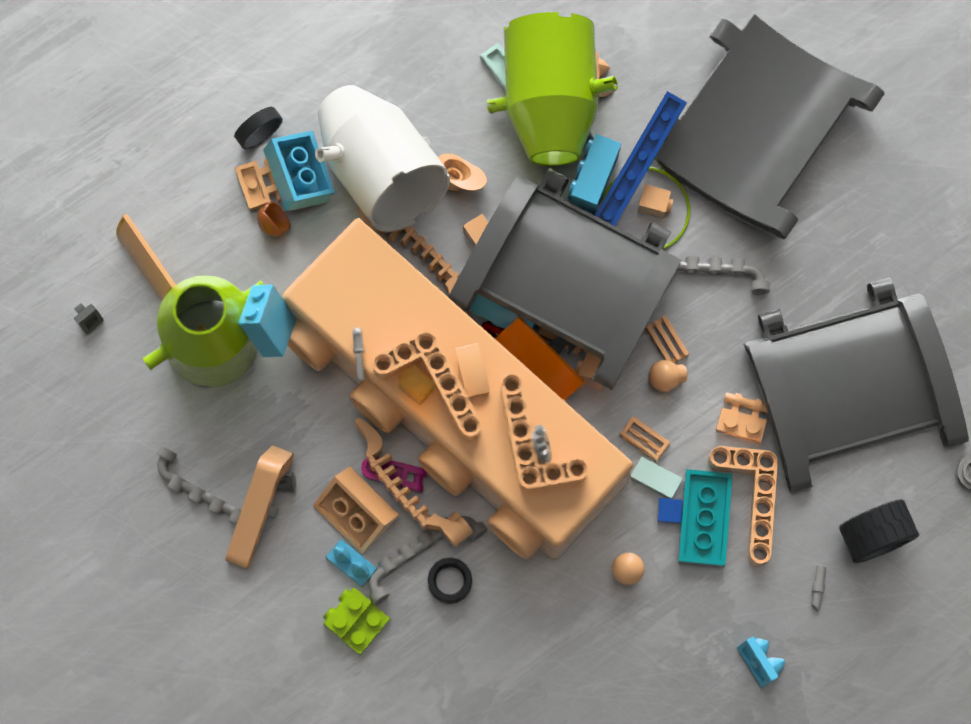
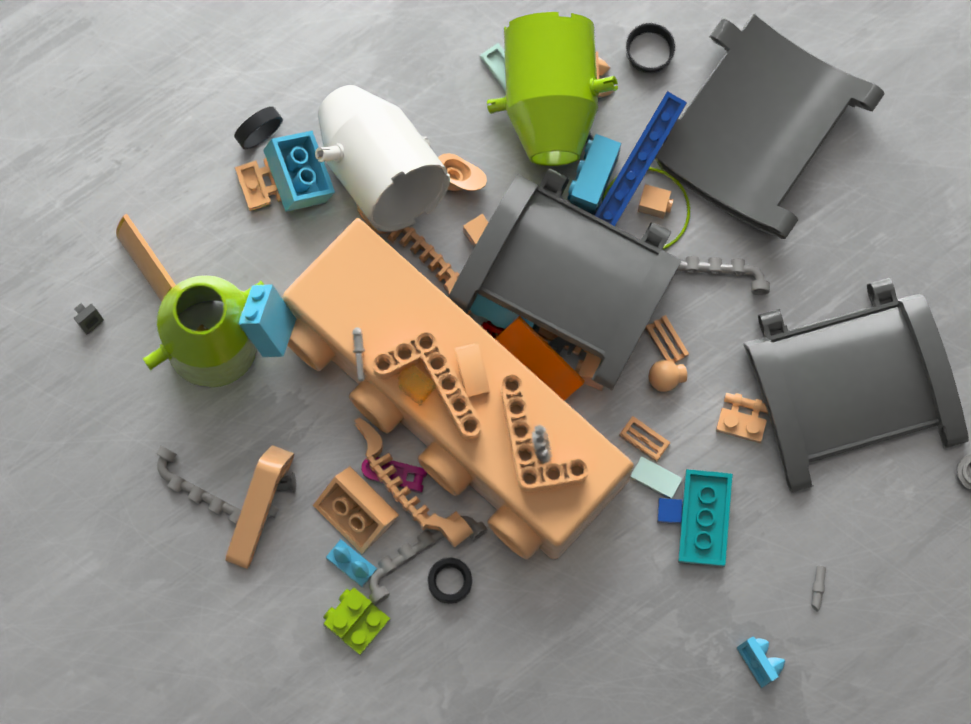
(273, 220): dark orange hair -> none
(628, 568): light nougat piece -> none
(651, 28): none -> black tyre
(758, 496): light nougat beam -> none
(878, 531): black tyre -> none

